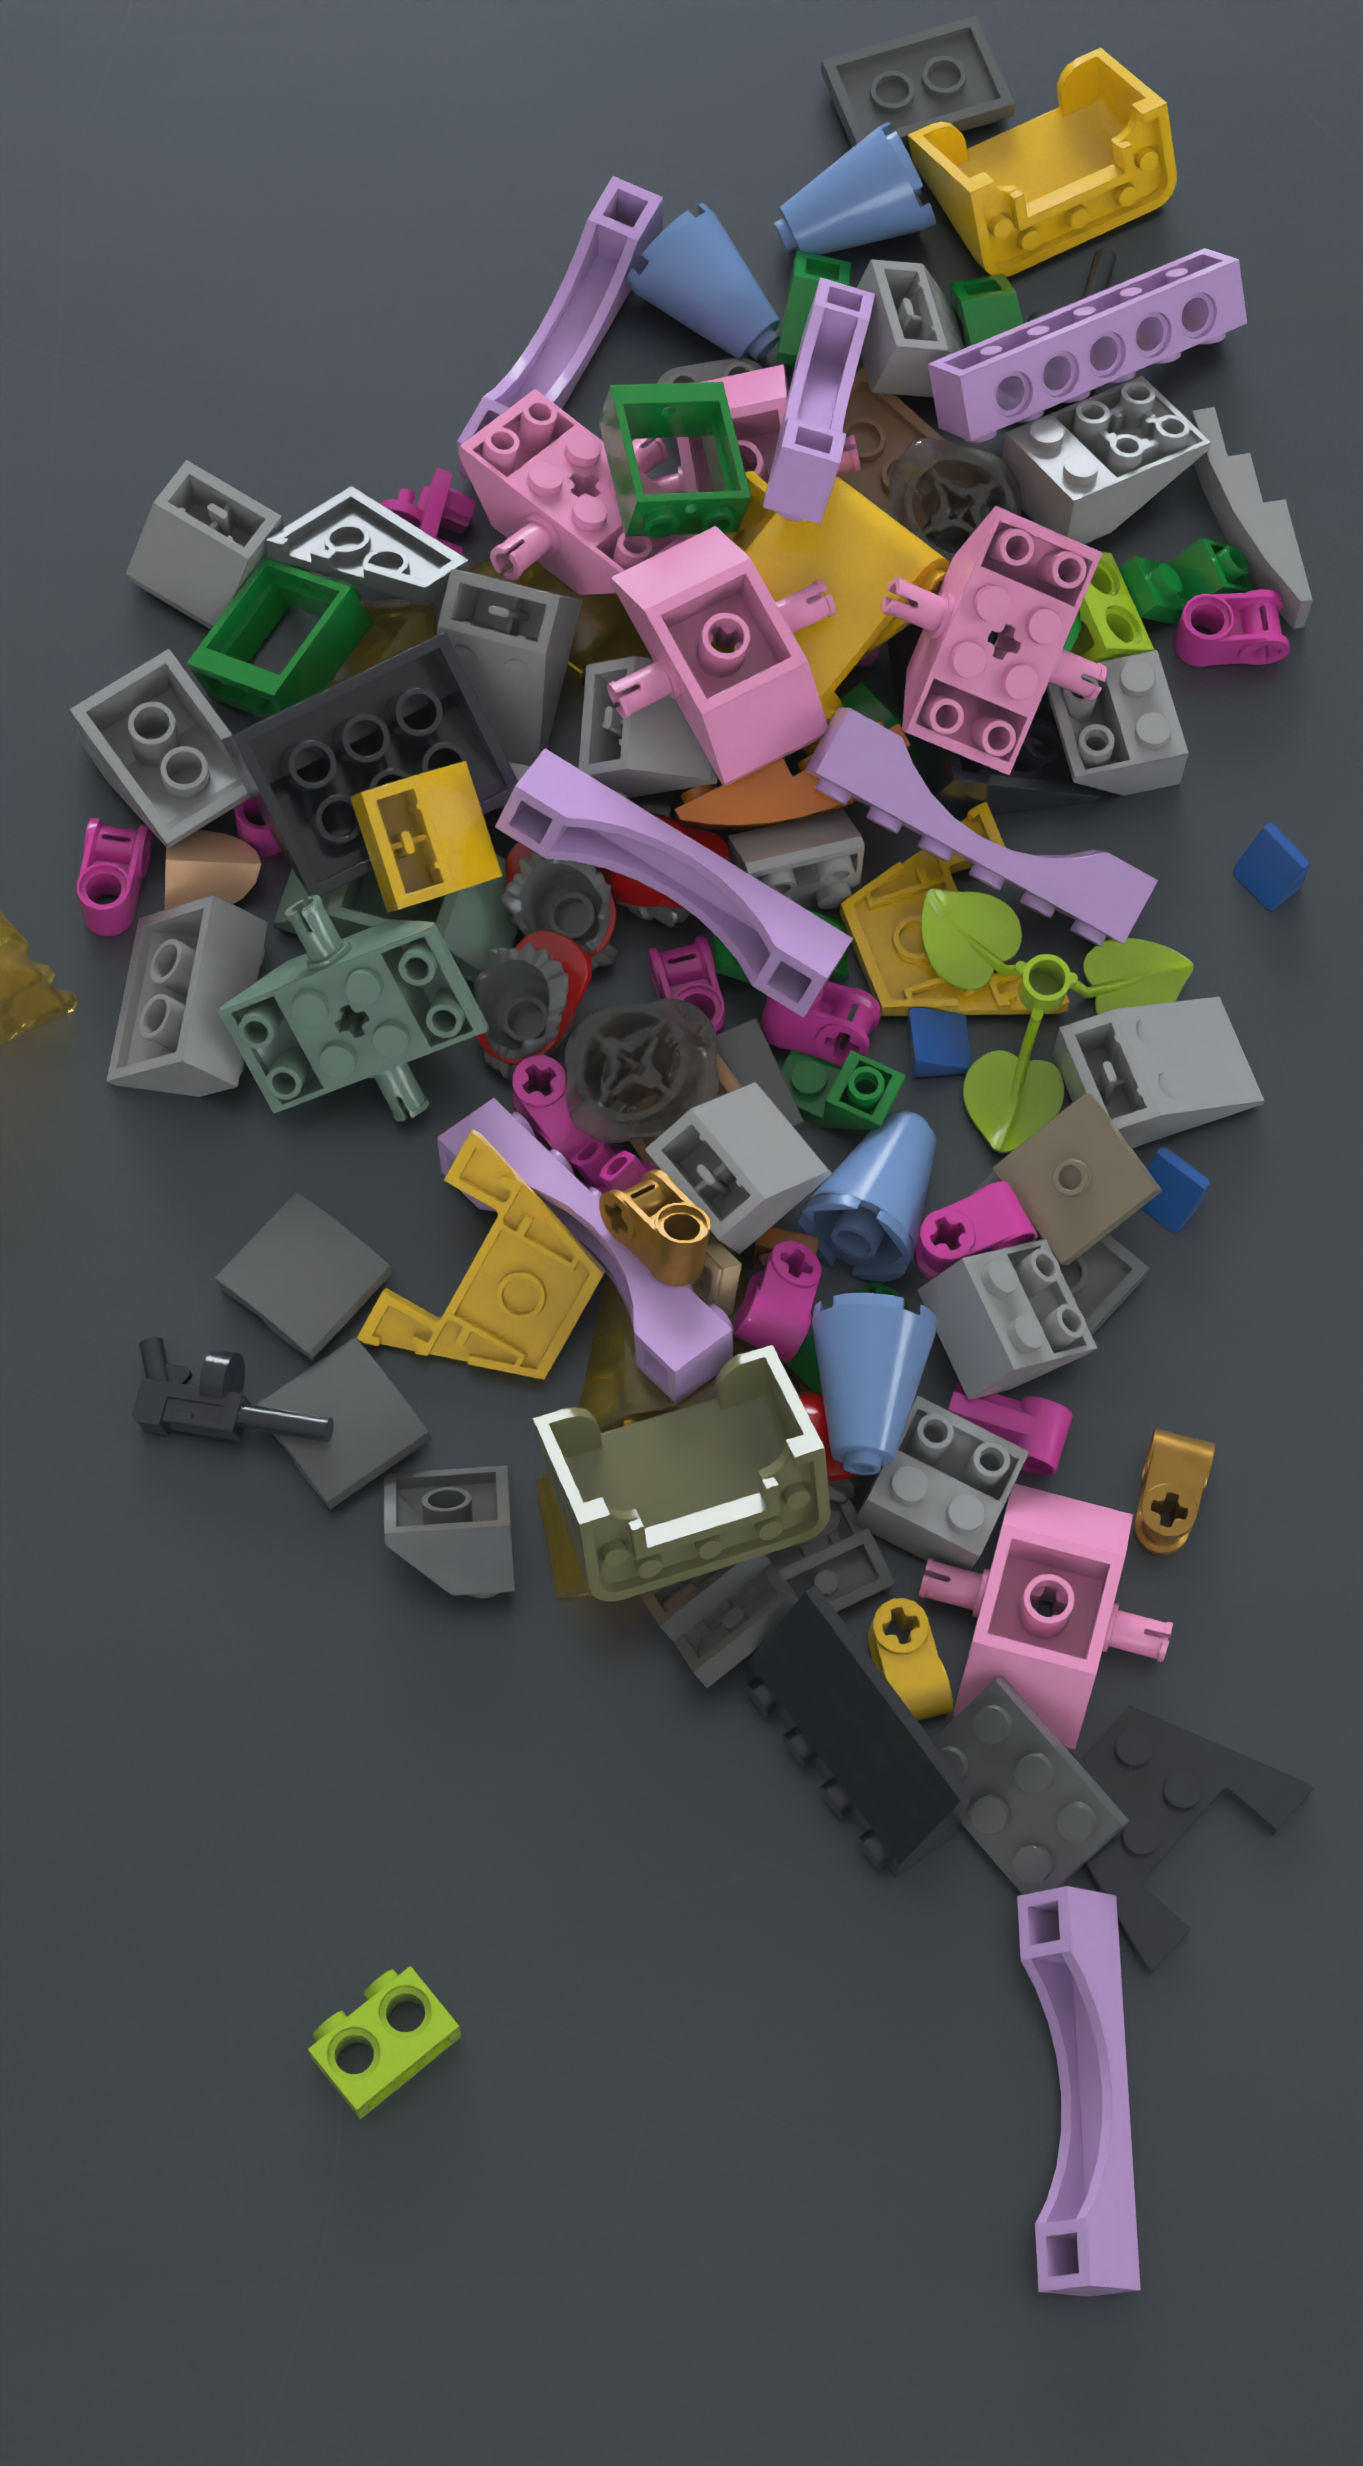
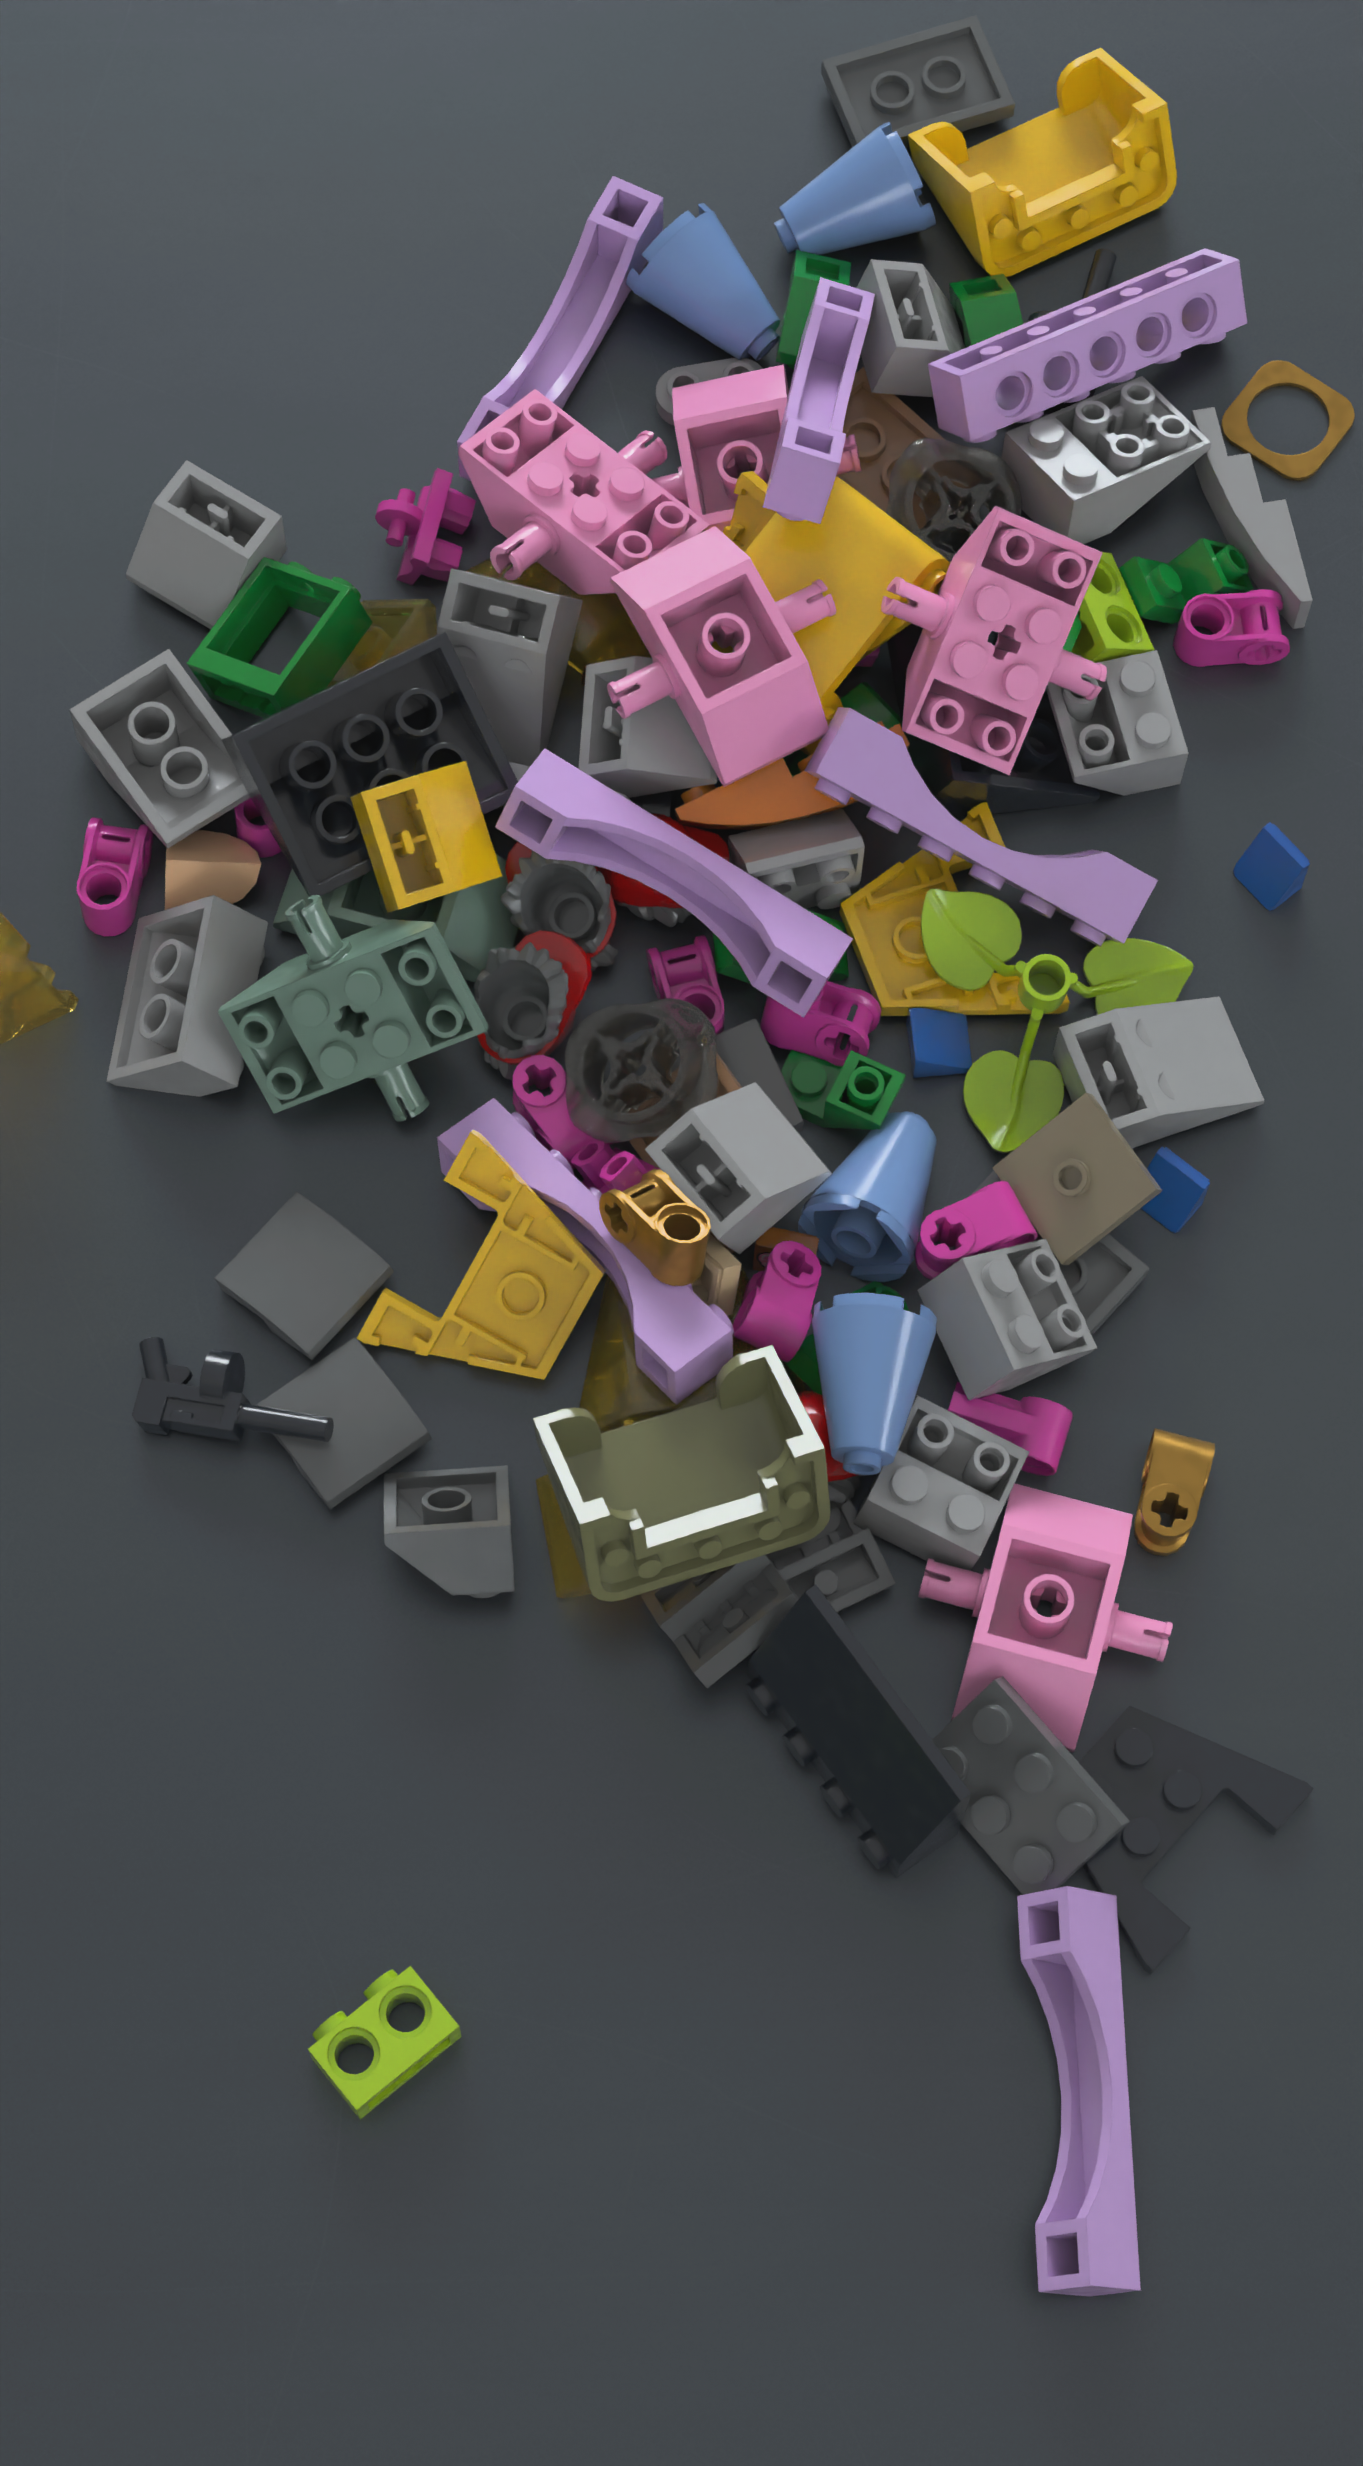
(367, 547): dark grey wing -> none
(694, 411): green window -> none
(910, 1667): yellow piece -> none
(1283, 373): none -> pearl gold piece

